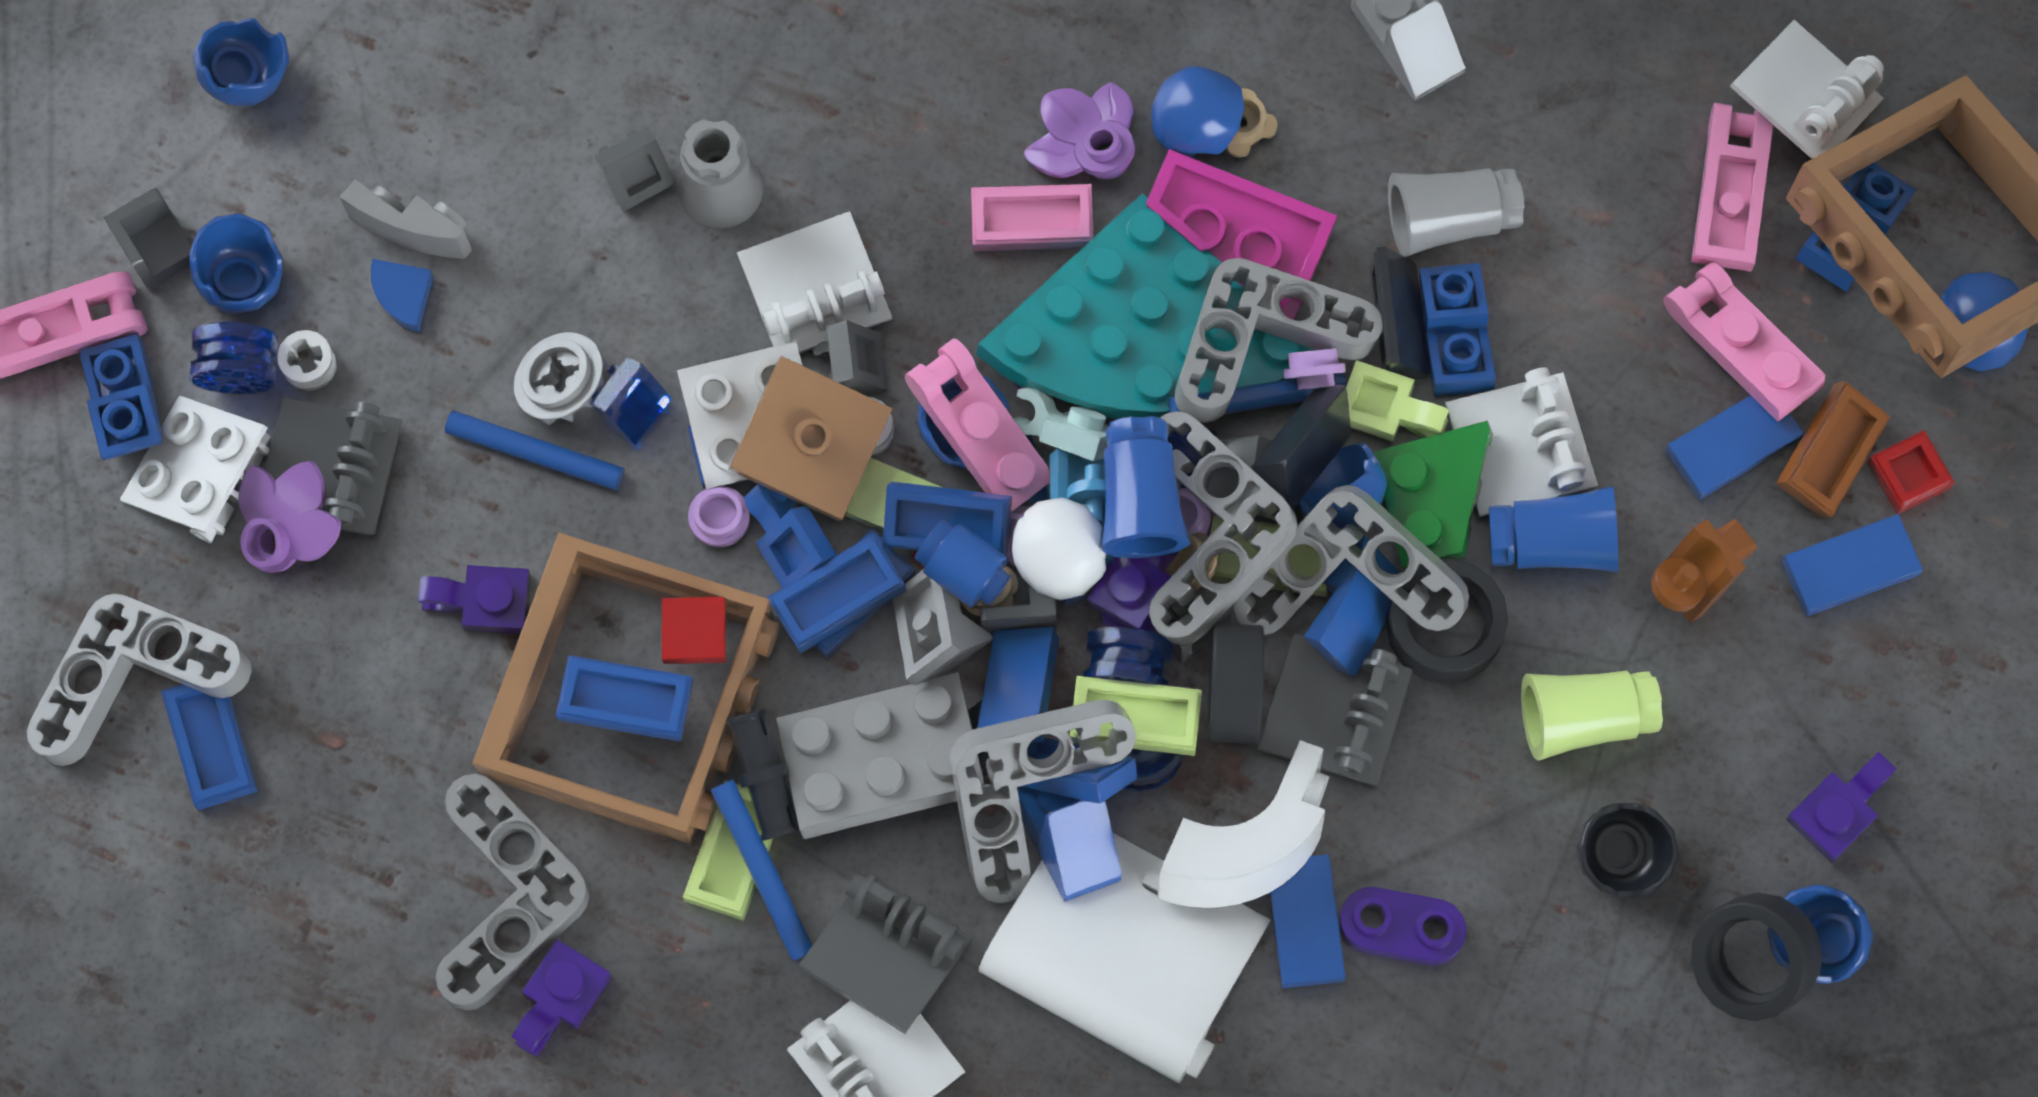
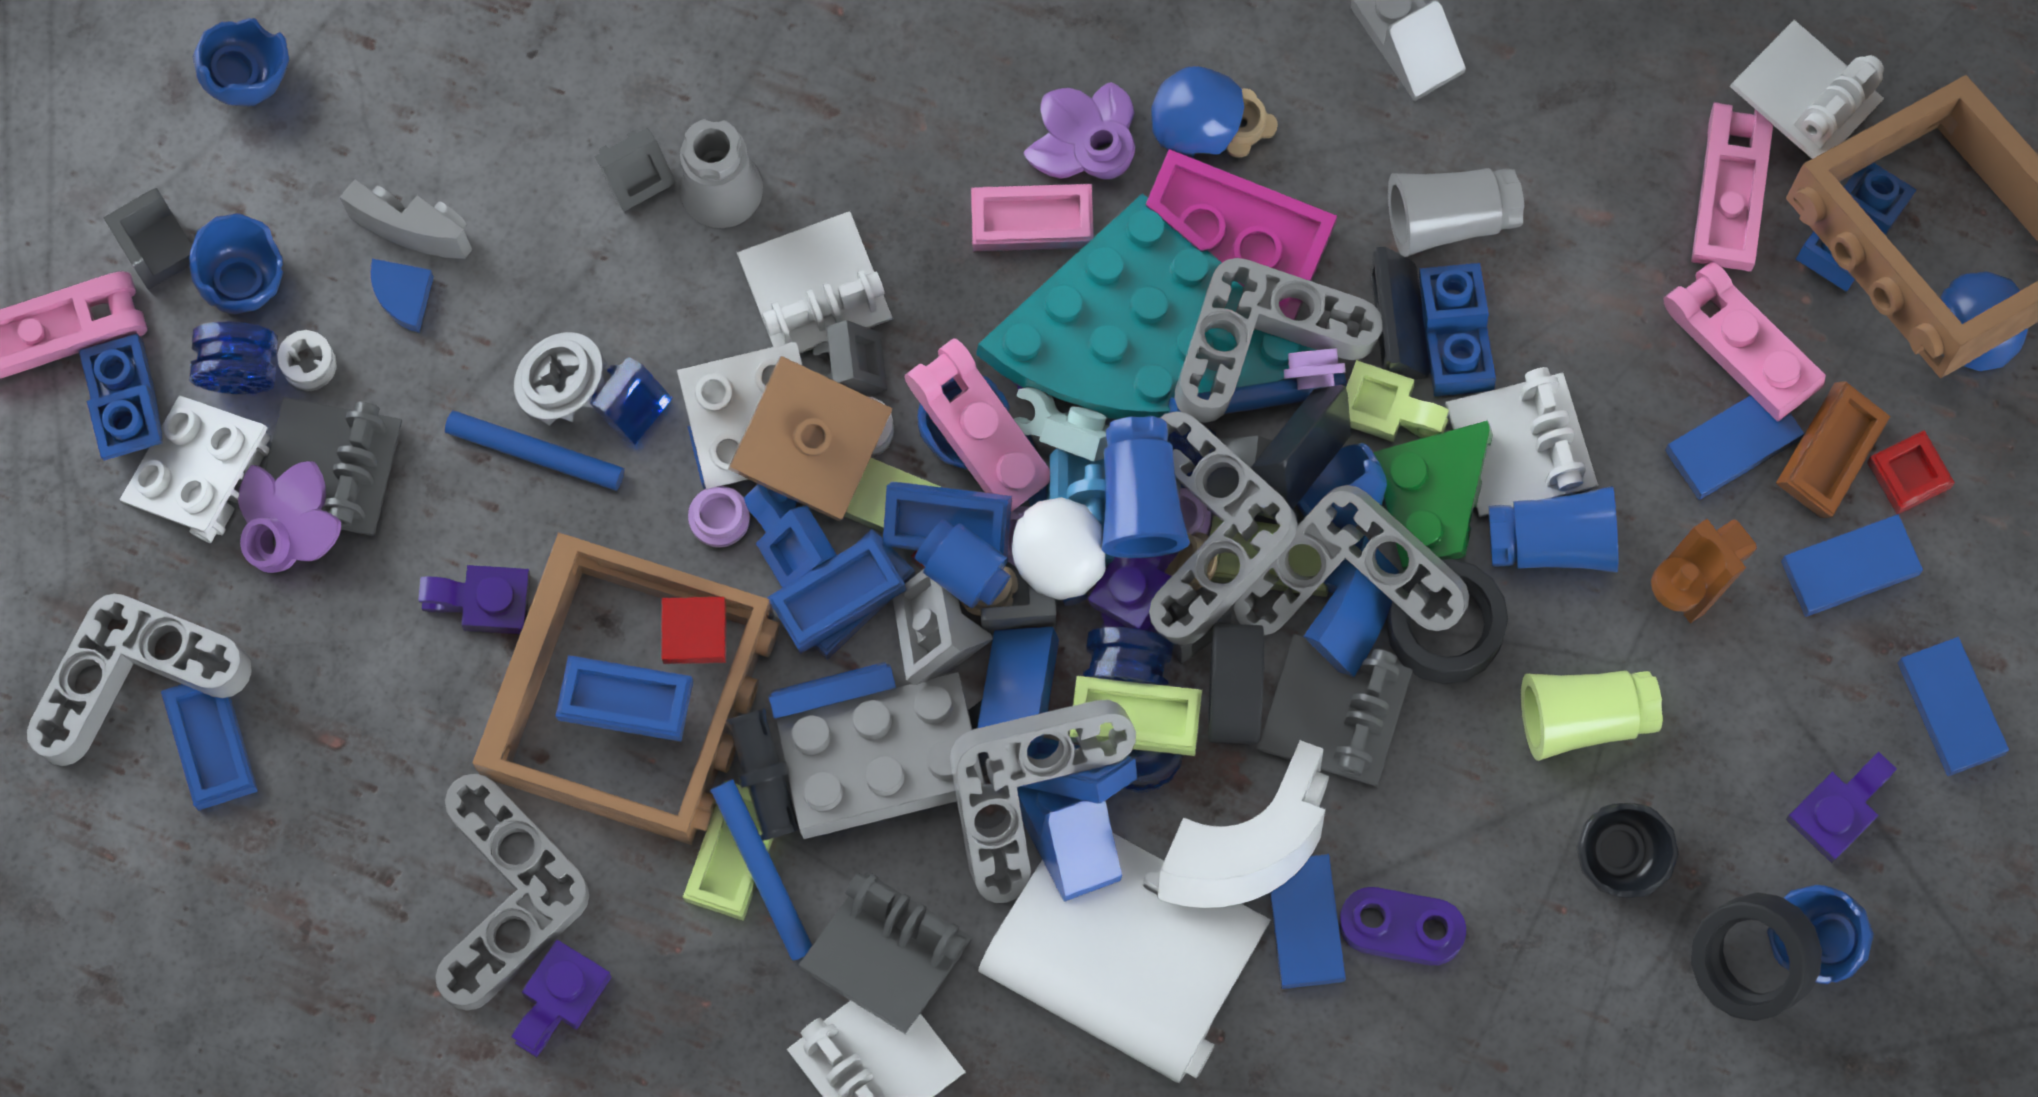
(831, 689): none -> blue tile
(1953, 706): none -> blue tile

